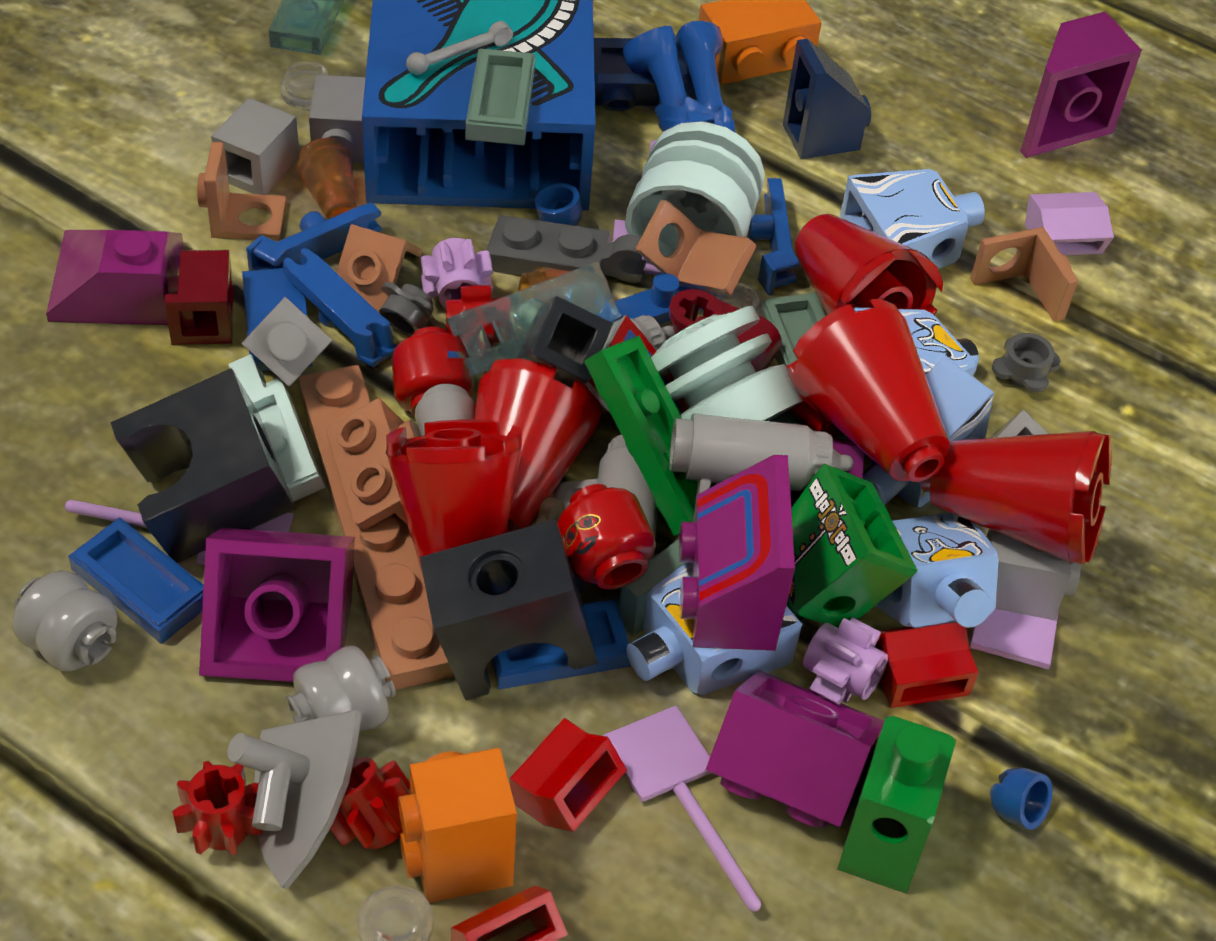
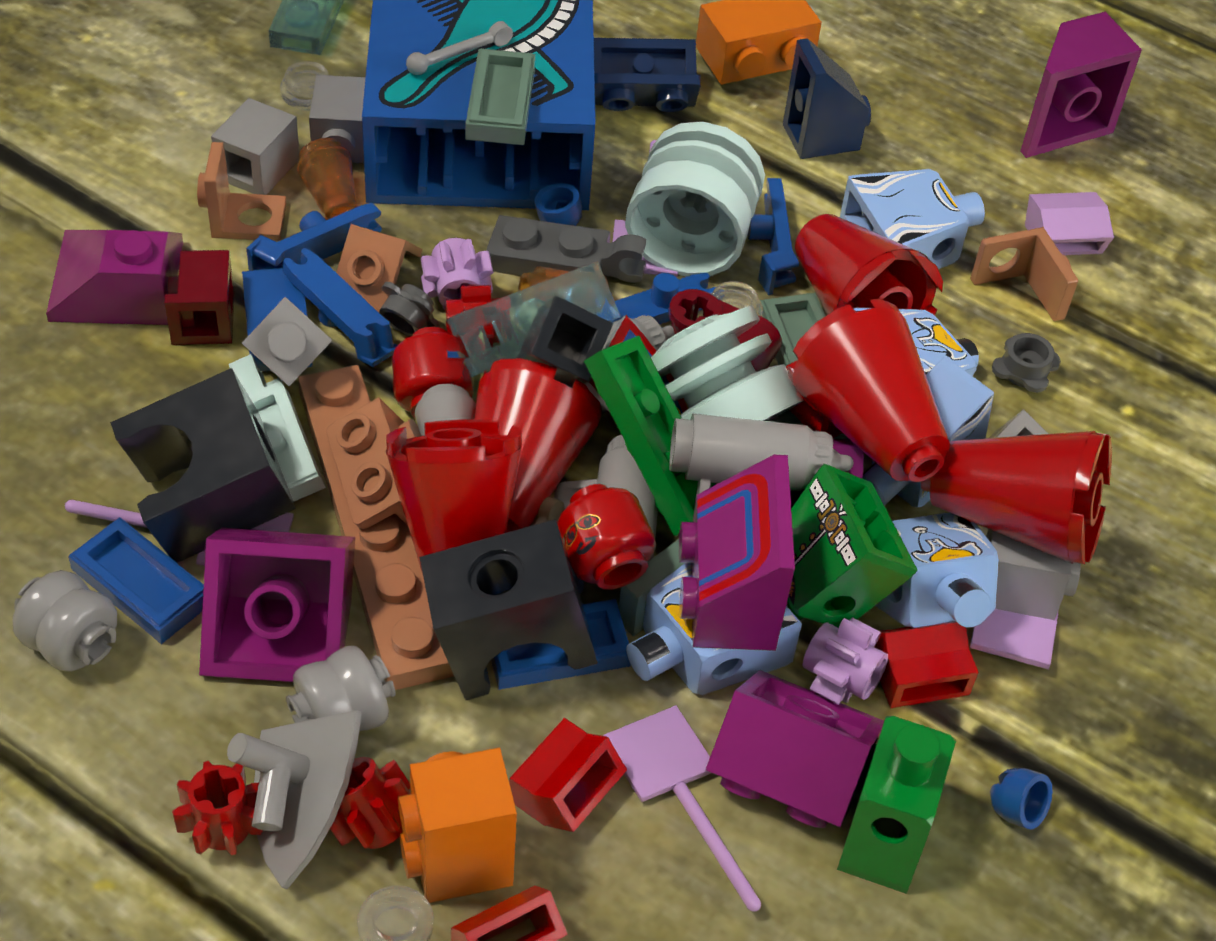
(695, 45): blue piece -> none
(701, 258): nougat bracket -> none

